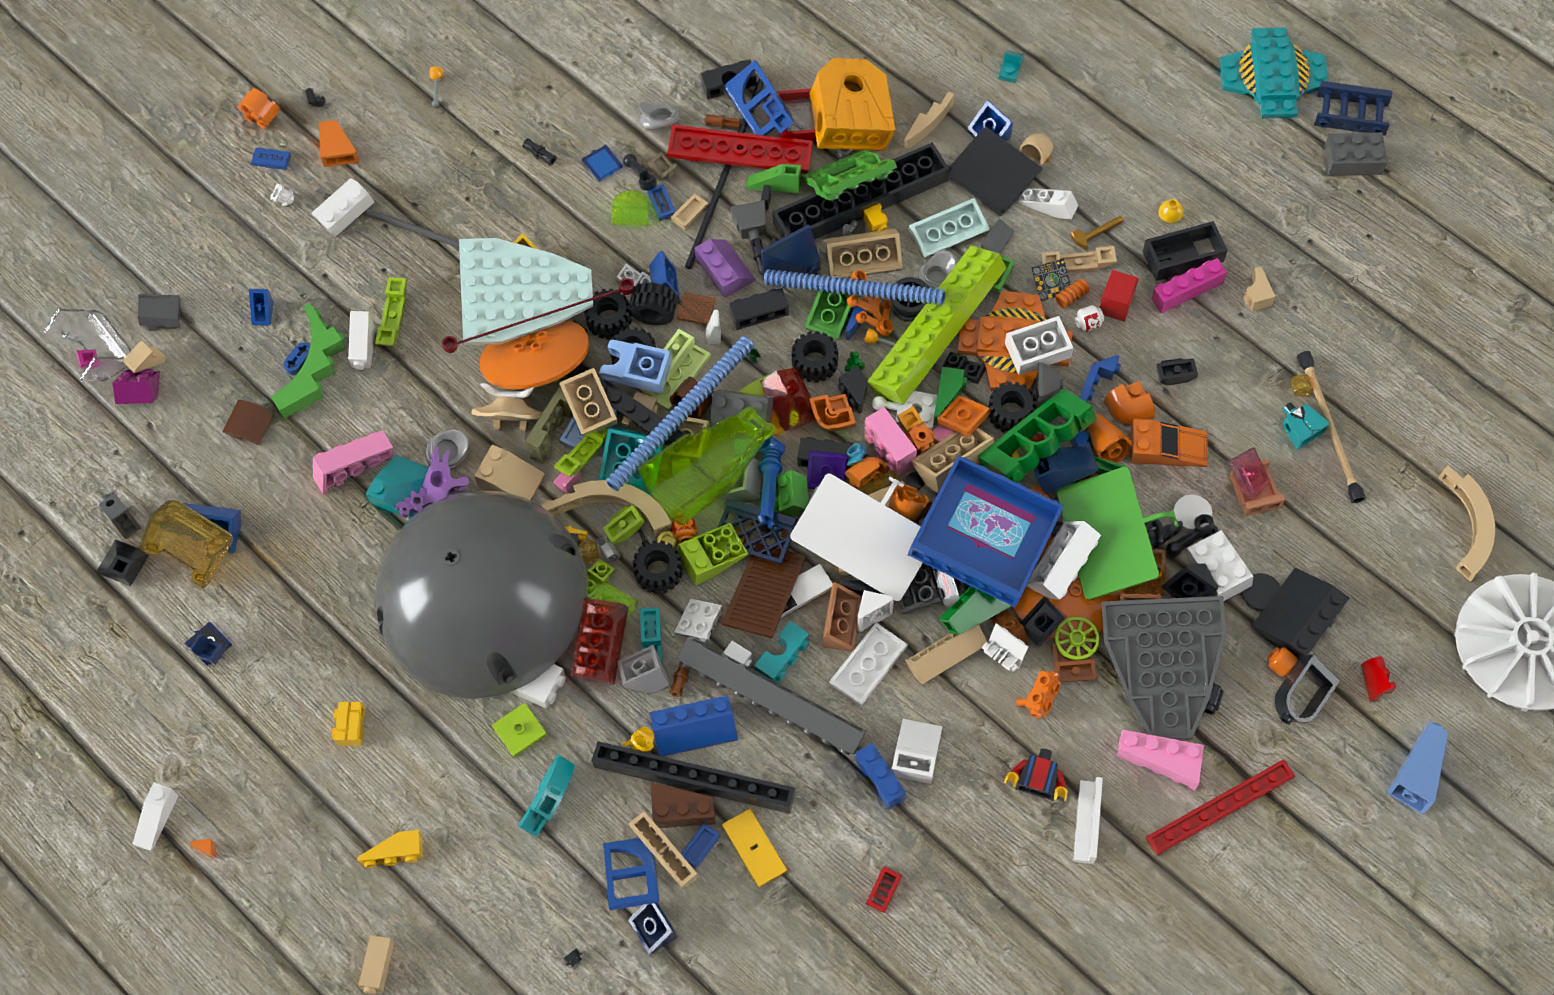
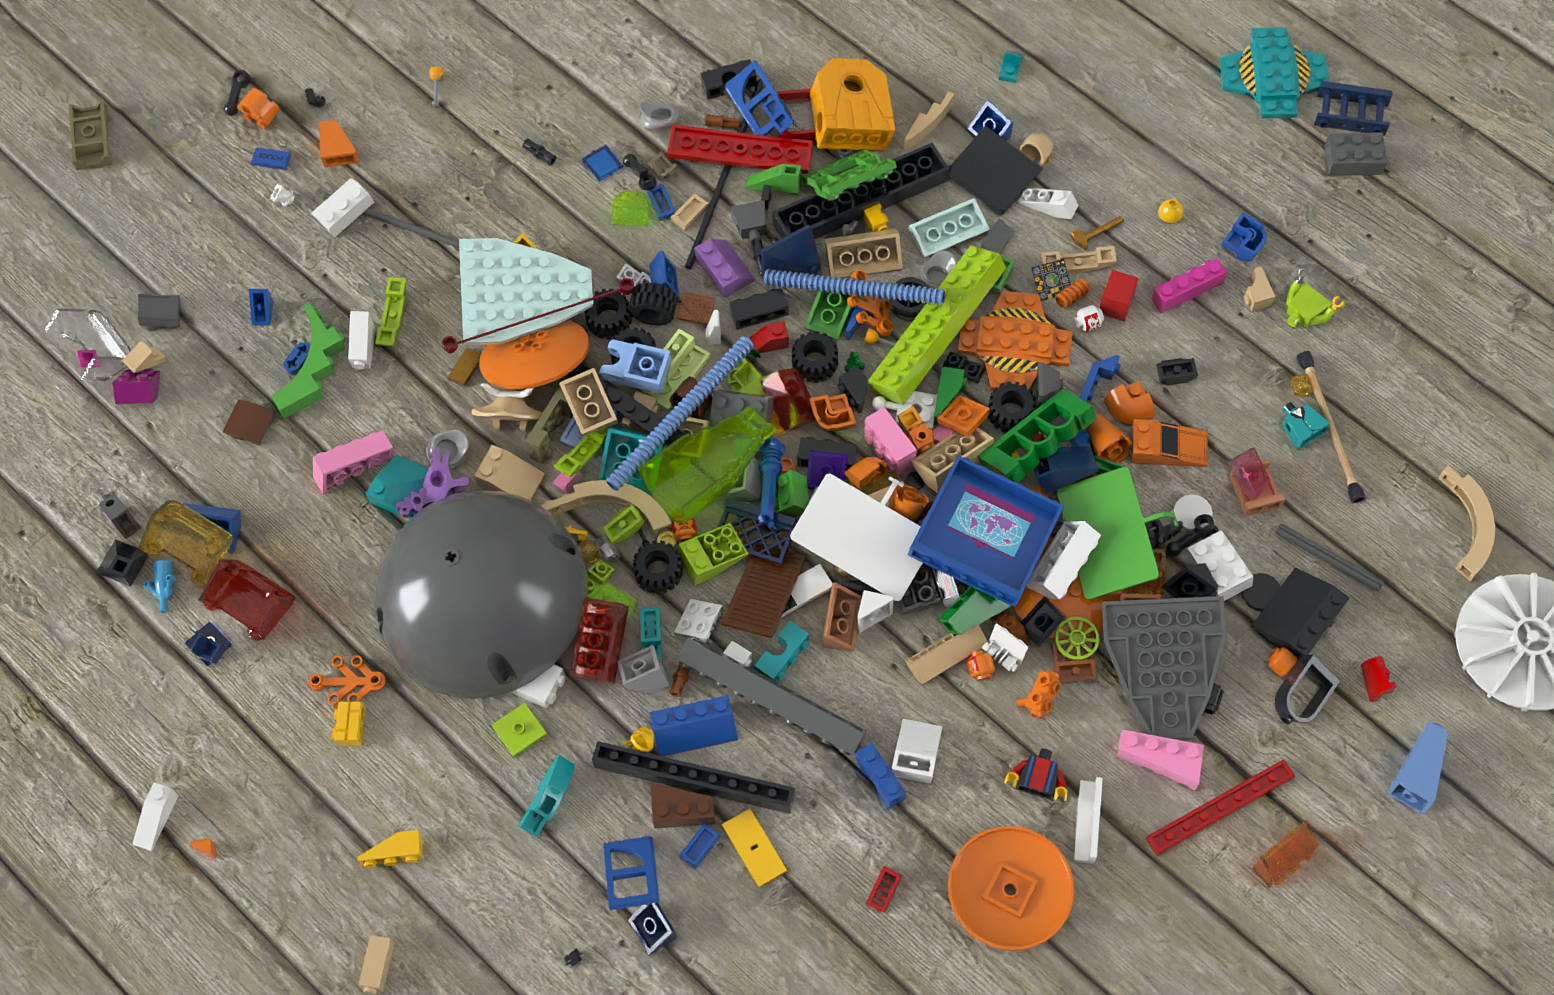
(89, 136): none -> olive piece
(163, 582): none -> dark azure piece
(231, 107): none -> black piece
(246, 597): none -> clear red windscreen
(350, 681): none -> orange plant
(465, 367): none -> pearl gold tile
(663, 850): tan brick -> none
(743, 375): none -> lime slope
(771, 337): none -> red slope
(787, 464): none -> orange plate
(856, 453): dark azure animal -> none
(868, 664): white tile -> none
(981, 665): none -> orange head
(1017, 859): none -> orange dish
(1038, 343): white brick -> none
(1182, 251): black piece -> none
(1245, 238): none -> blue brick
(1287, 855): none -> clear orange slope
(1307, 305): none -> lime torso
(1329, 557): none -> dark grey axle

